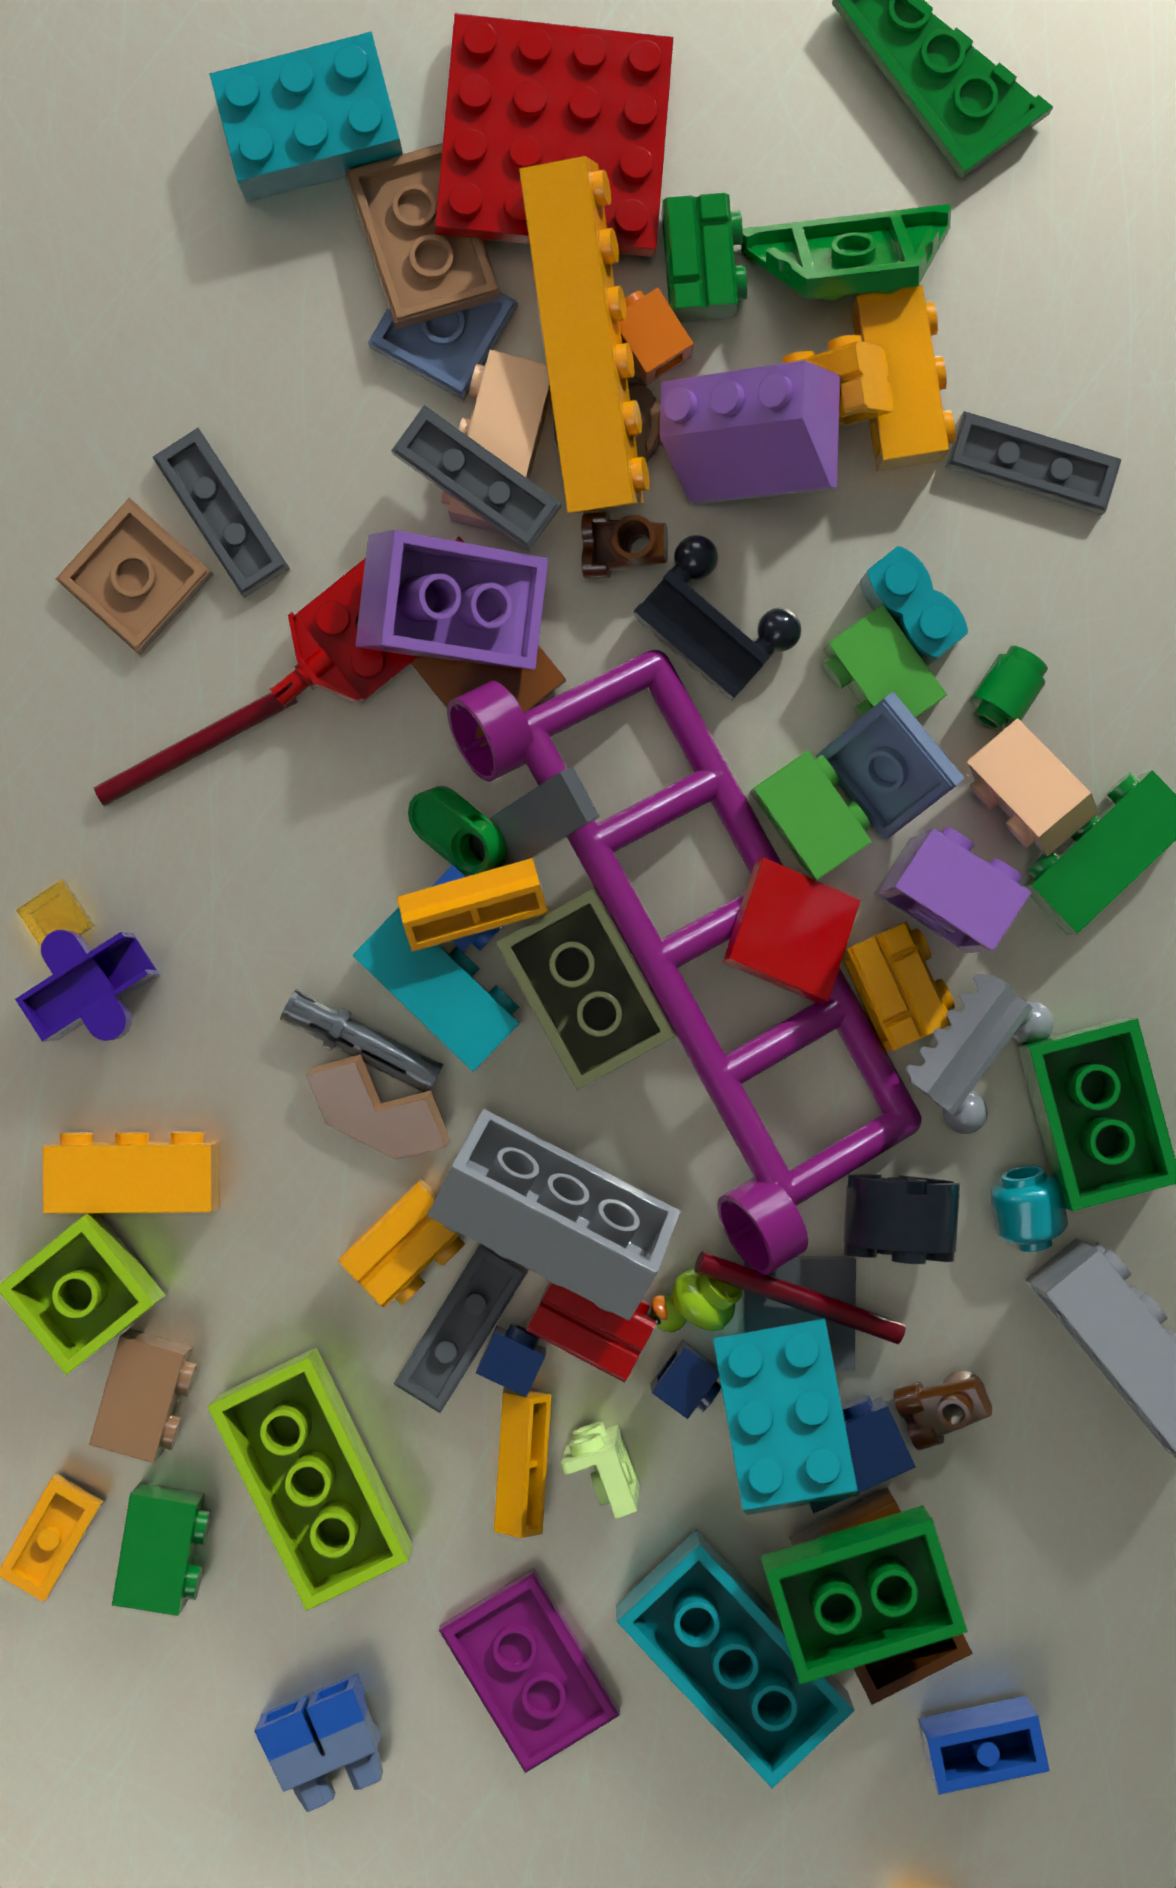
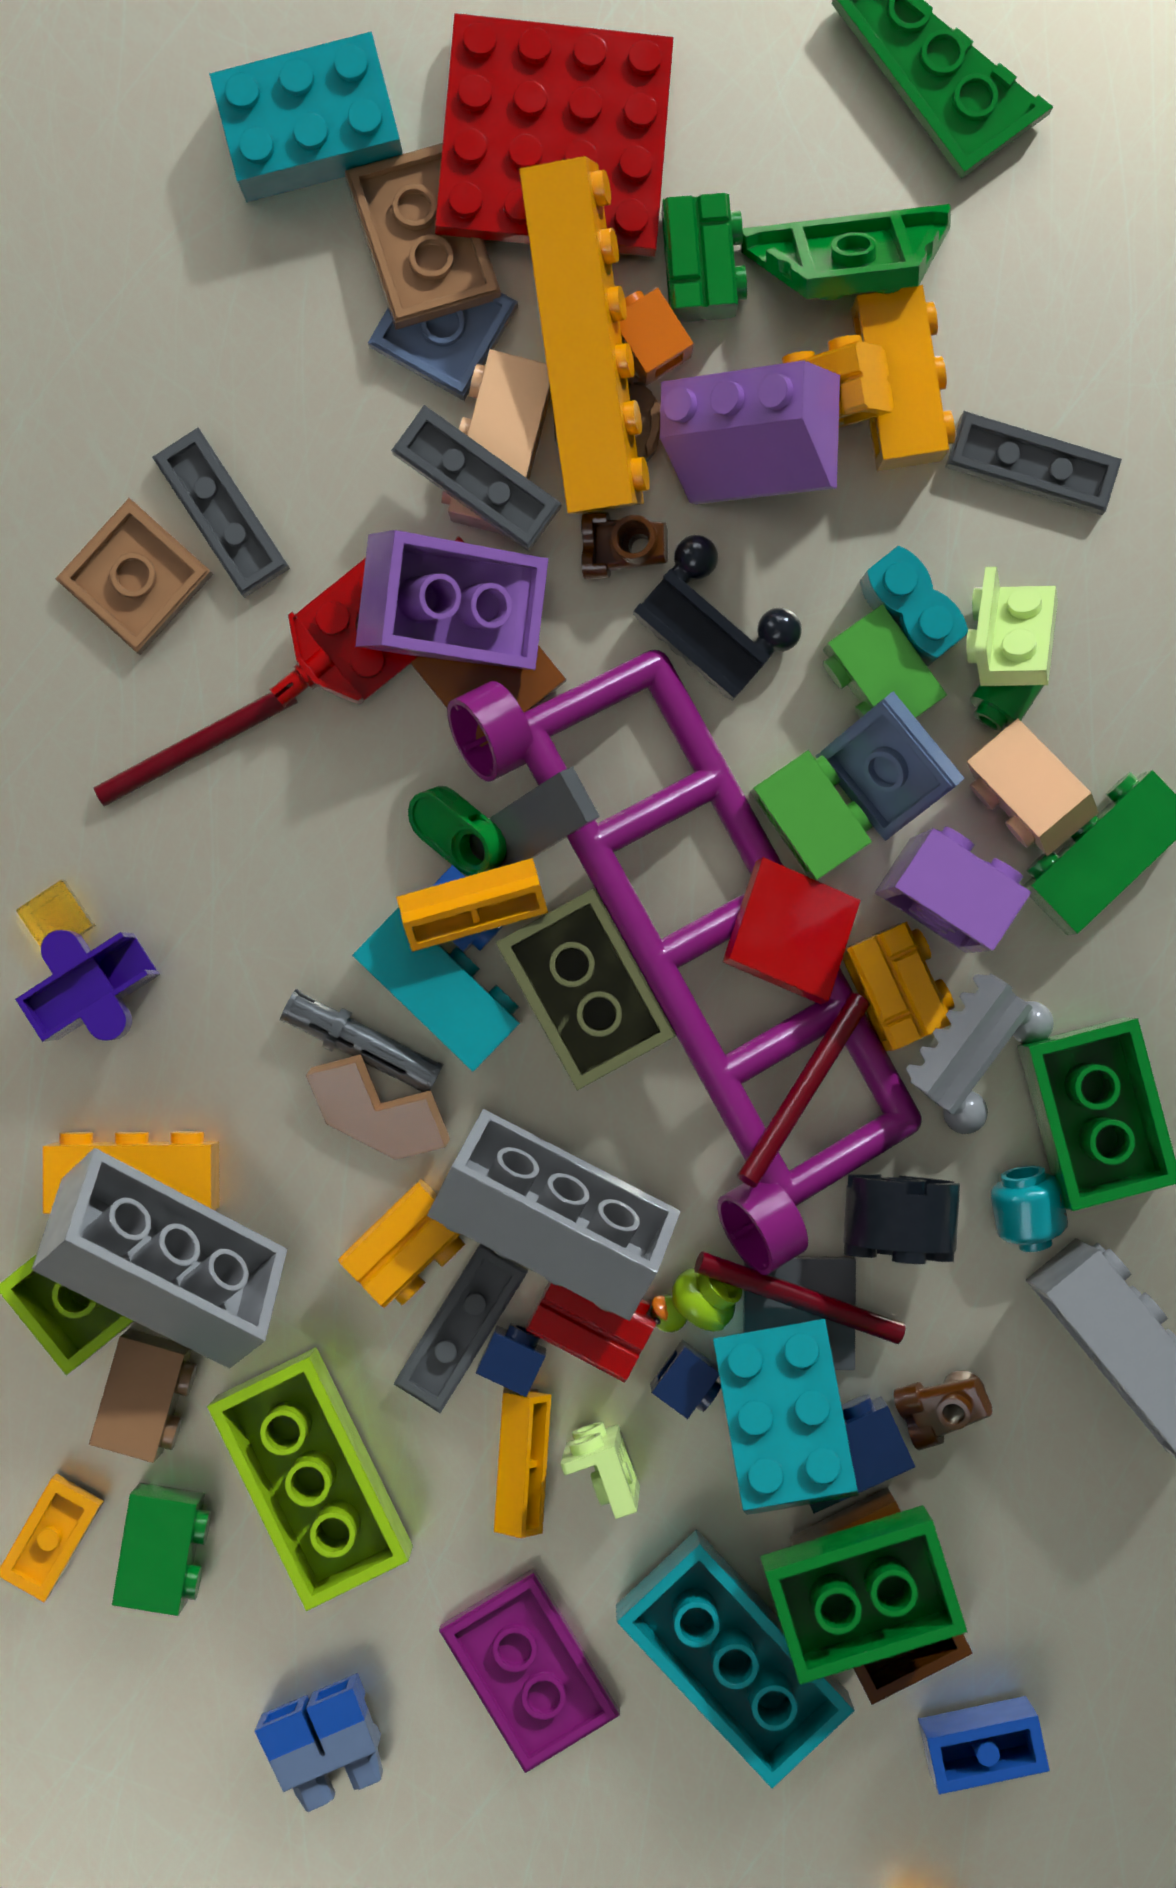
(161, 1259): none -> light grey brick
(803, 1090): none -> dark red bar
(1012, 632): none -> yellowish green bracket

